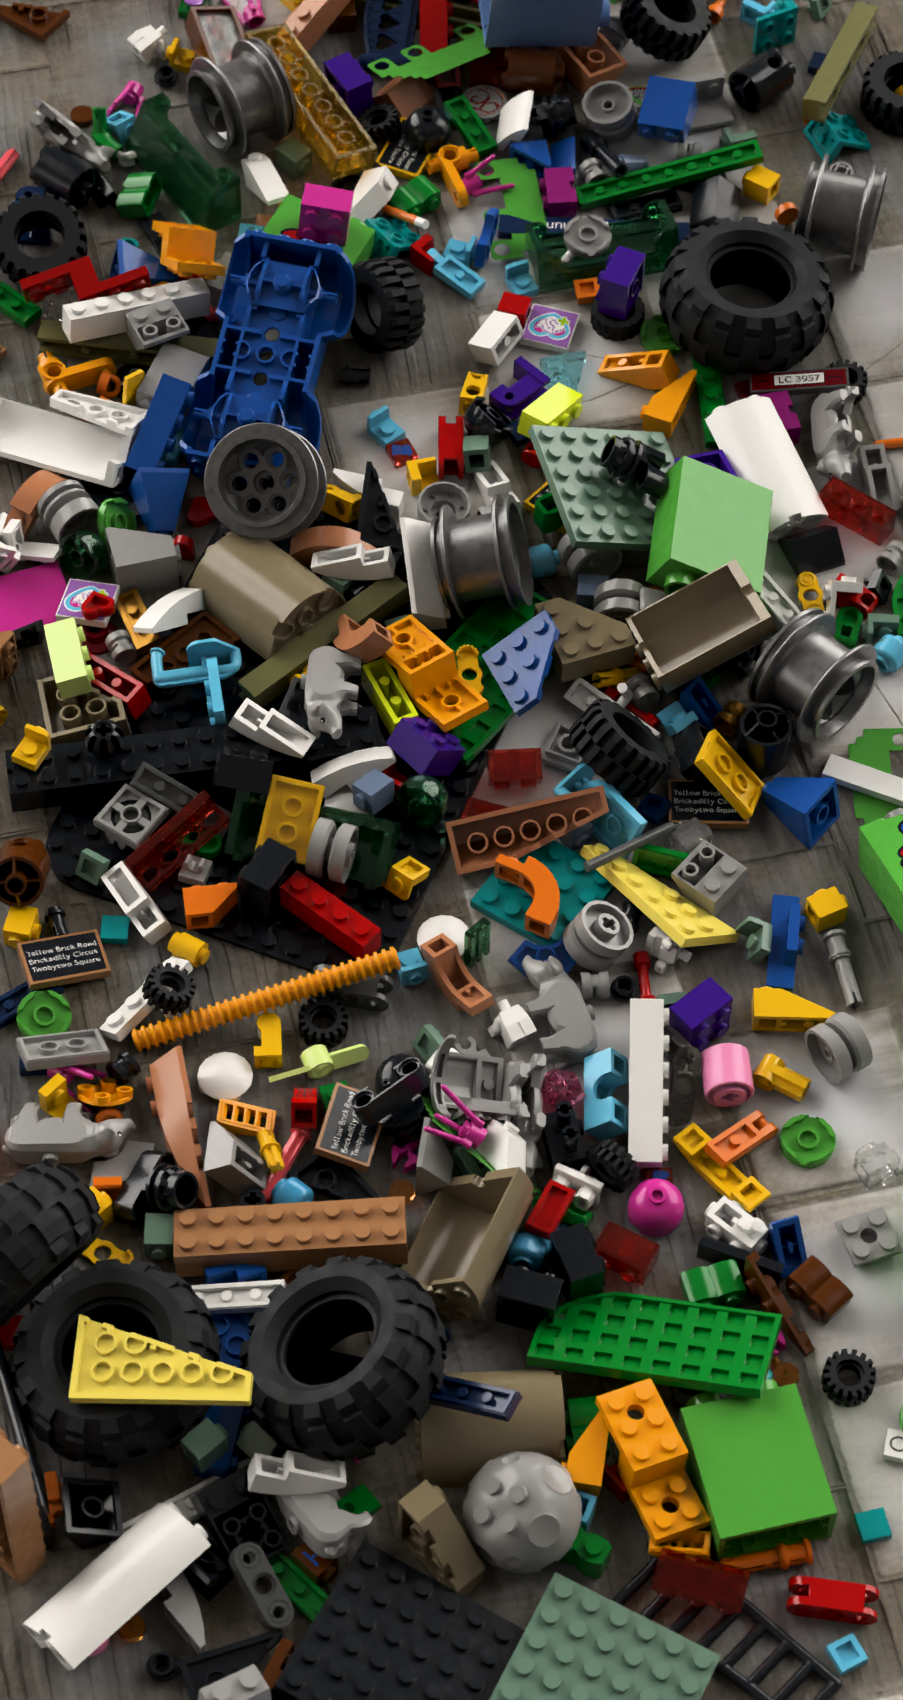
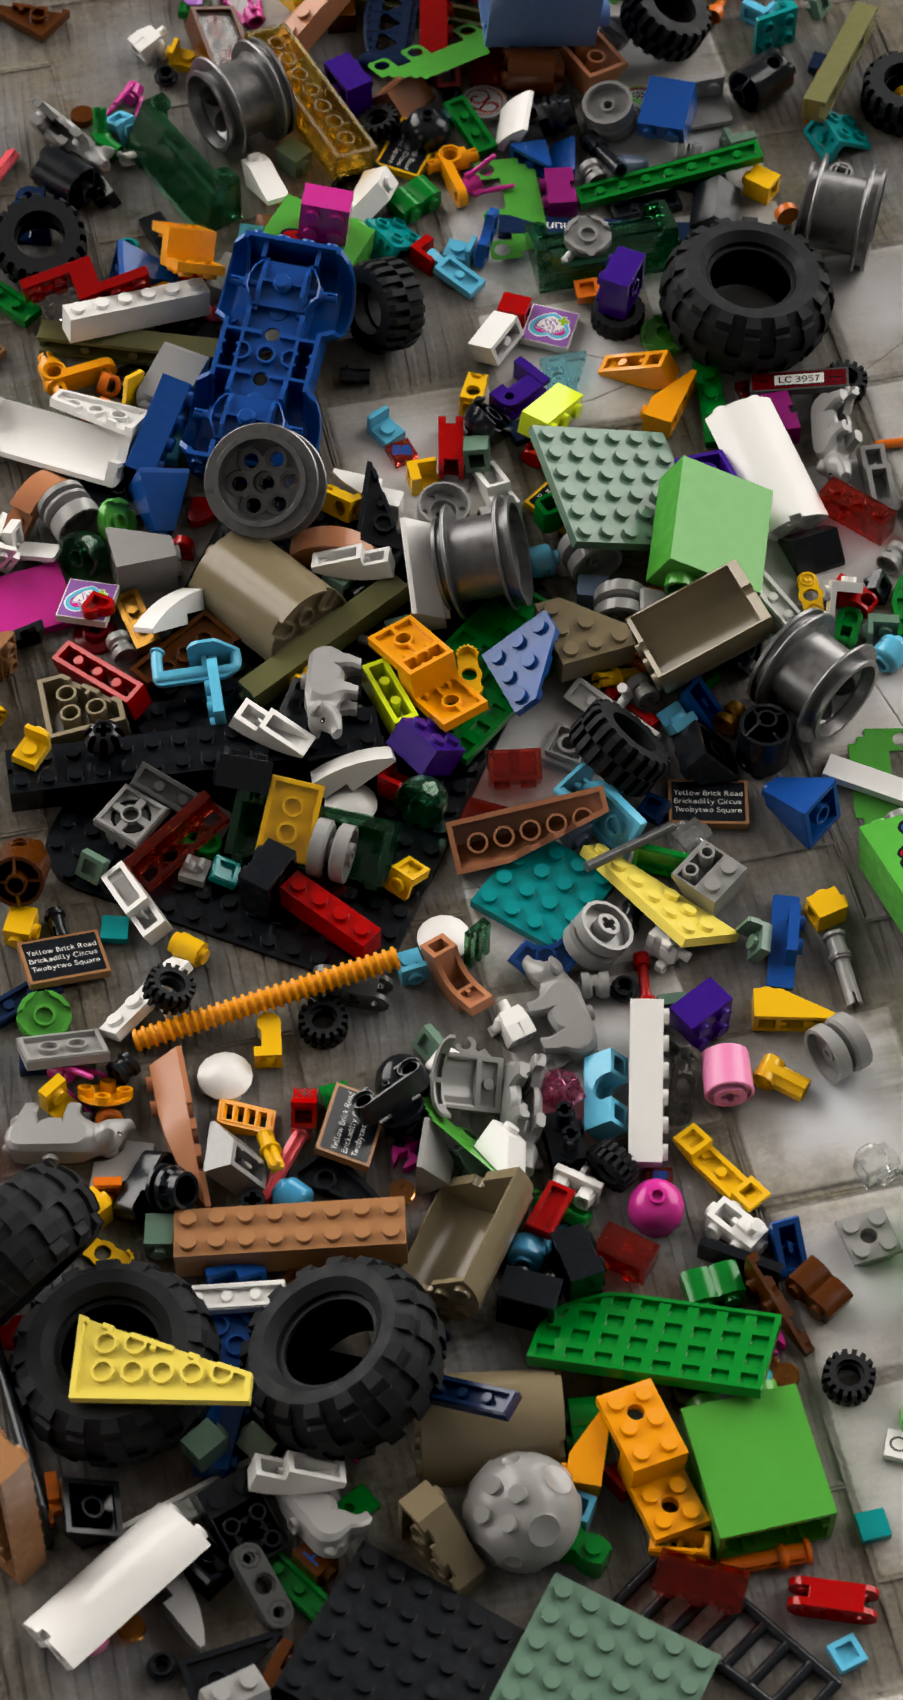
(69, 658): yellowish green brick -> none
(139, 195): green brick -> none
(155, 324): light grey slope -> none
(208, 904): orange slope -> none
(224, 871): none -> teal tile
(320, 1062): yellowish green piece -> none
(362, 641): nougat arch -> none
(373, 791): sand blue brick -> none
(405, 216): orange bar -> none
(471, 1133): dark pink plant -> none
(486, 1111): light grey piece -> none
(519, 279): medium azure bracket -> none
(540, 885): orange arch -> none
(637, 461): black beam -> none
(729, 774): yellow tile -> none
(740, 1139): orange plate -> none
(807, 1141): bright green tile -> none

